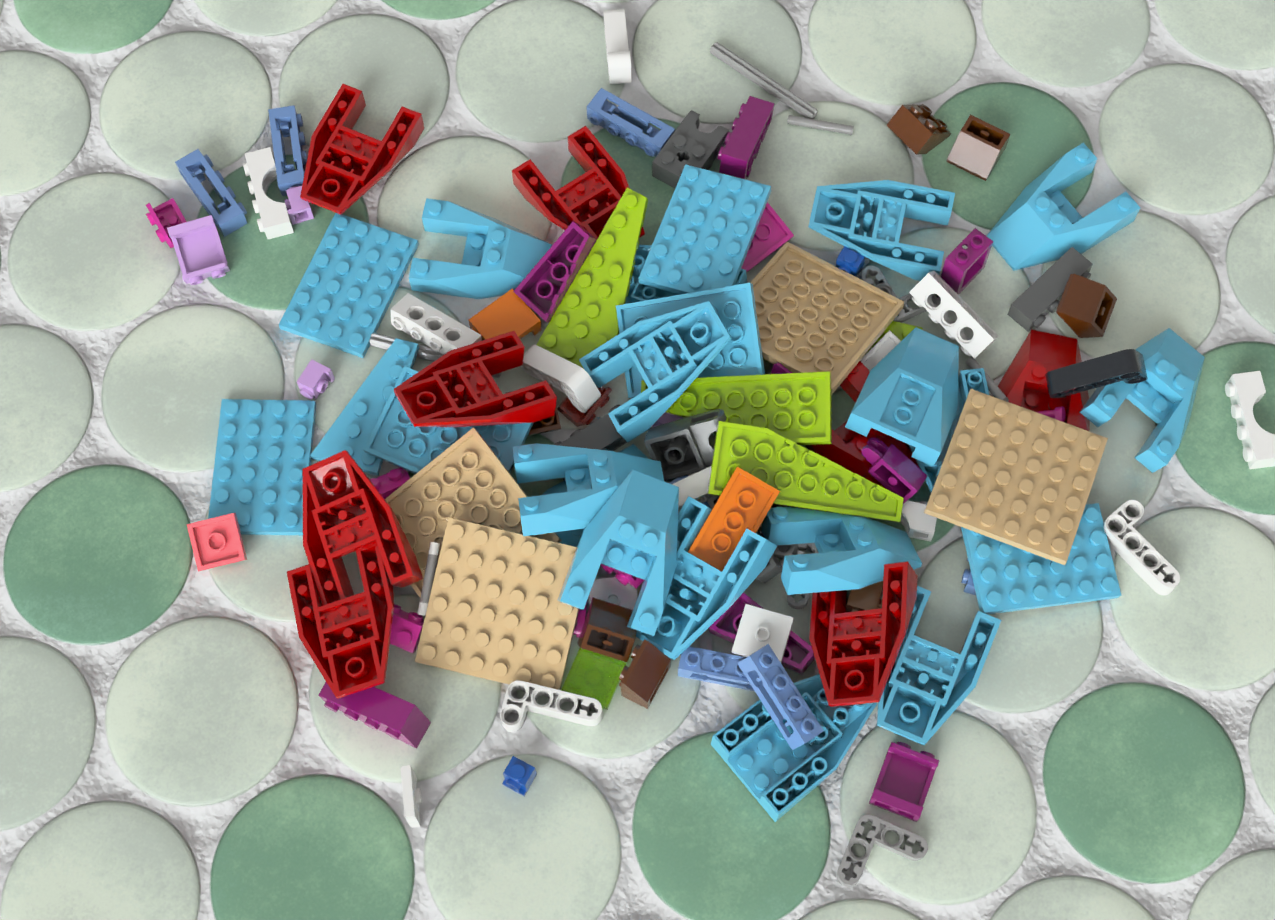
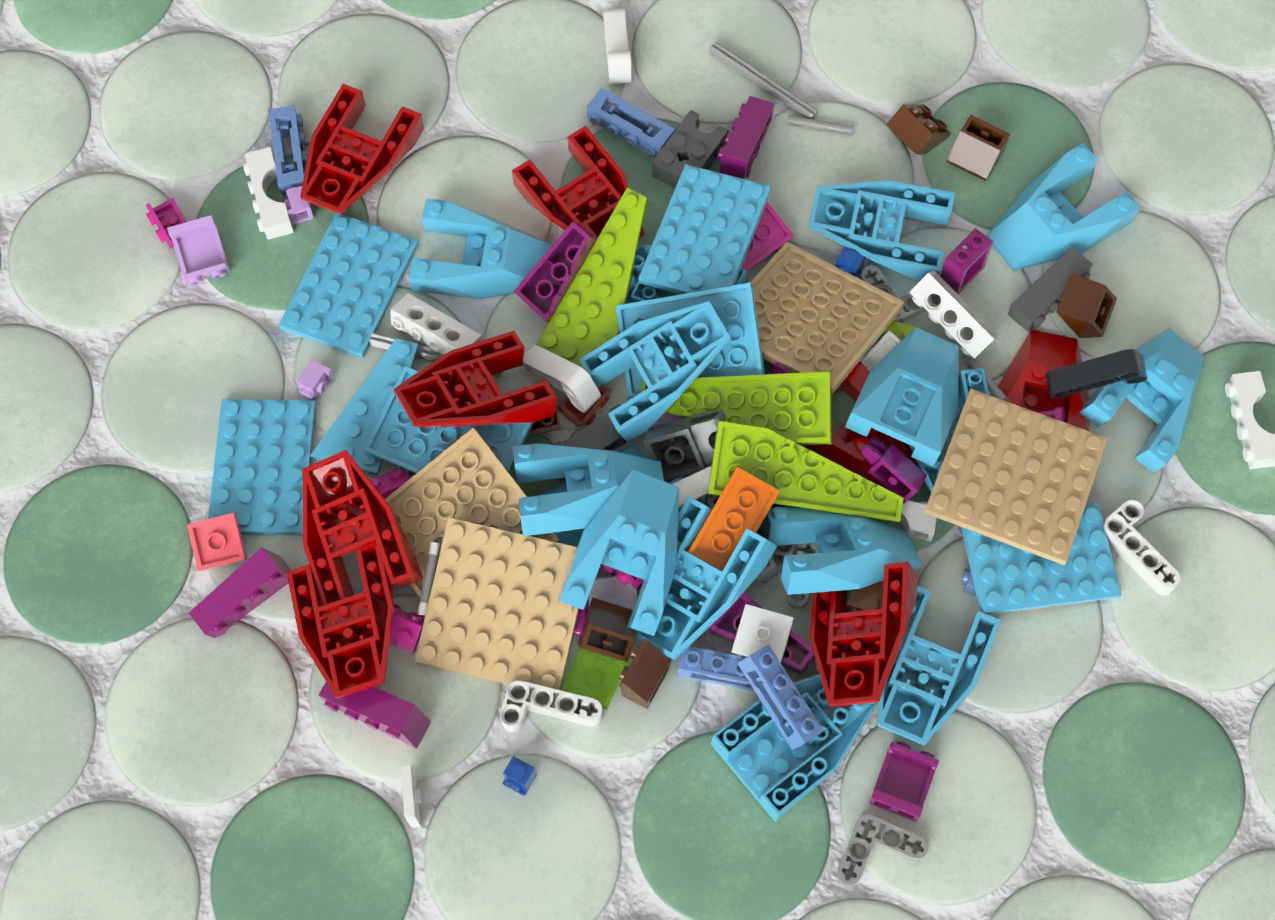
(231, 213): medium blue brick -> none
(241, 592): none -> magenta wedge
(505, 315): orange panel -> none

